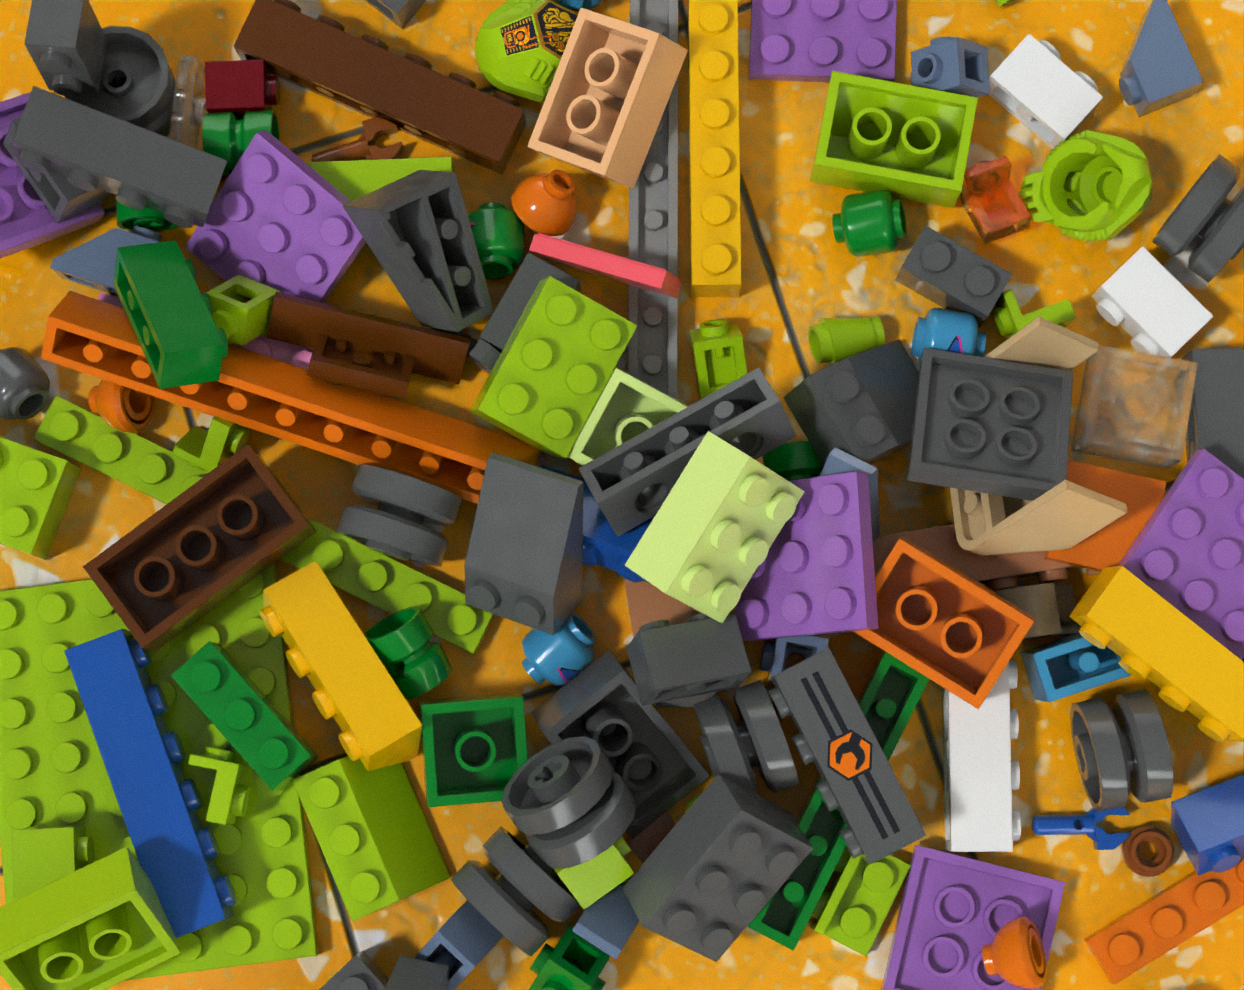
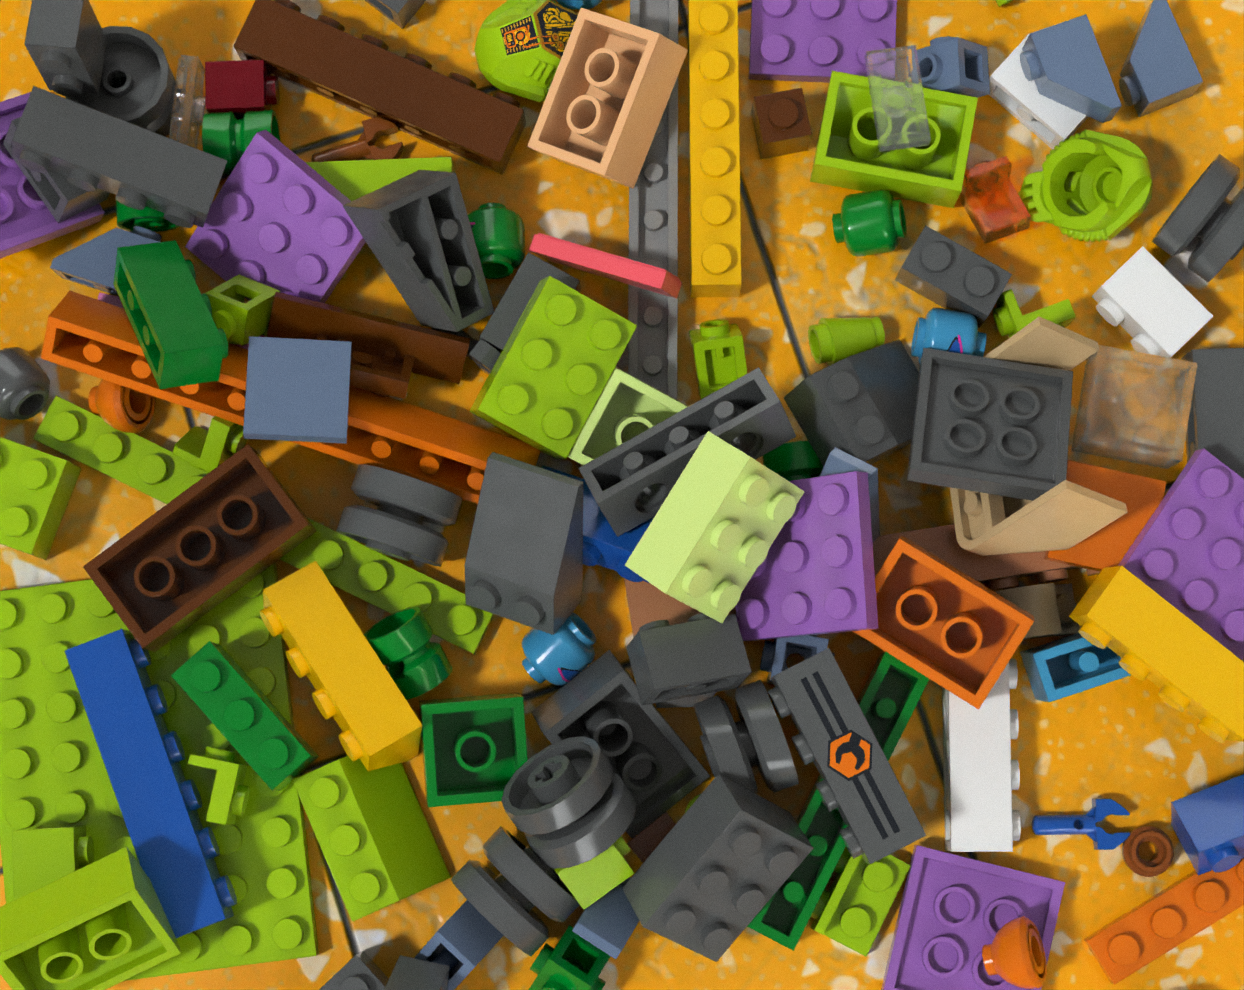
(297, 390): none -> sand blue tile
(546, 202): orange brick -> none
(781, 123): none -> reddish brown brick
(897, 98): none -> clear plate
(1071, 68): none -> sand blue slope
(1121, 750): dark grey wheel -> none

